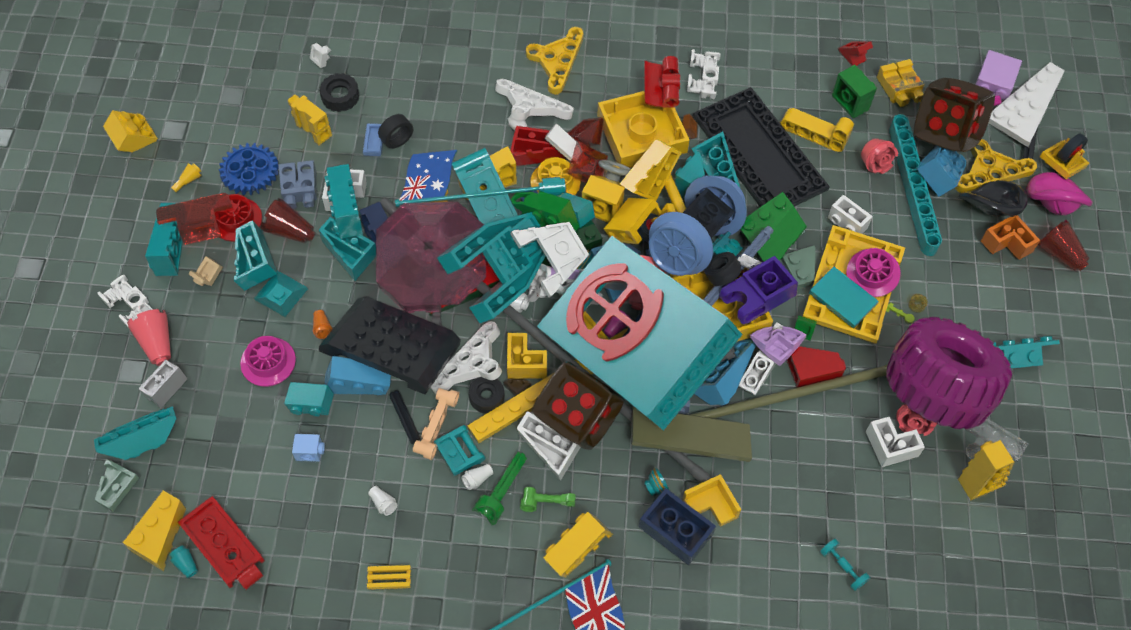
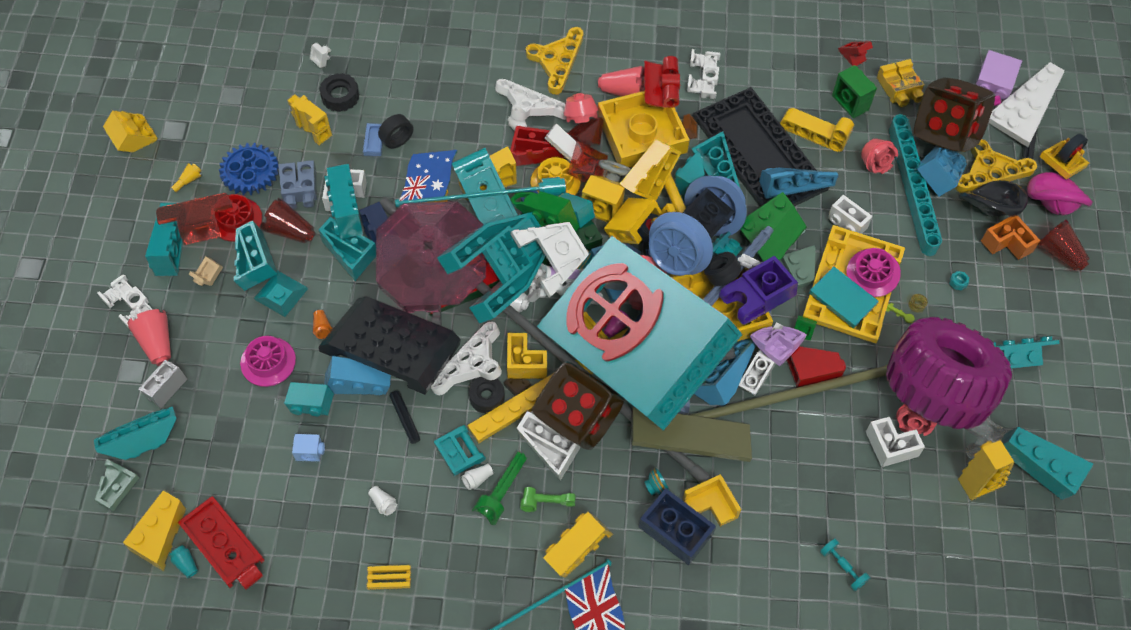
(426, 446): light nougat plate -> none
(580, 108): none -> coral cone
(623, 81): none -> coral cone
(794, 180): none -> dark azure wedge
(959, 280): none -> teal tile
(1046, 462): none -> teal wedge

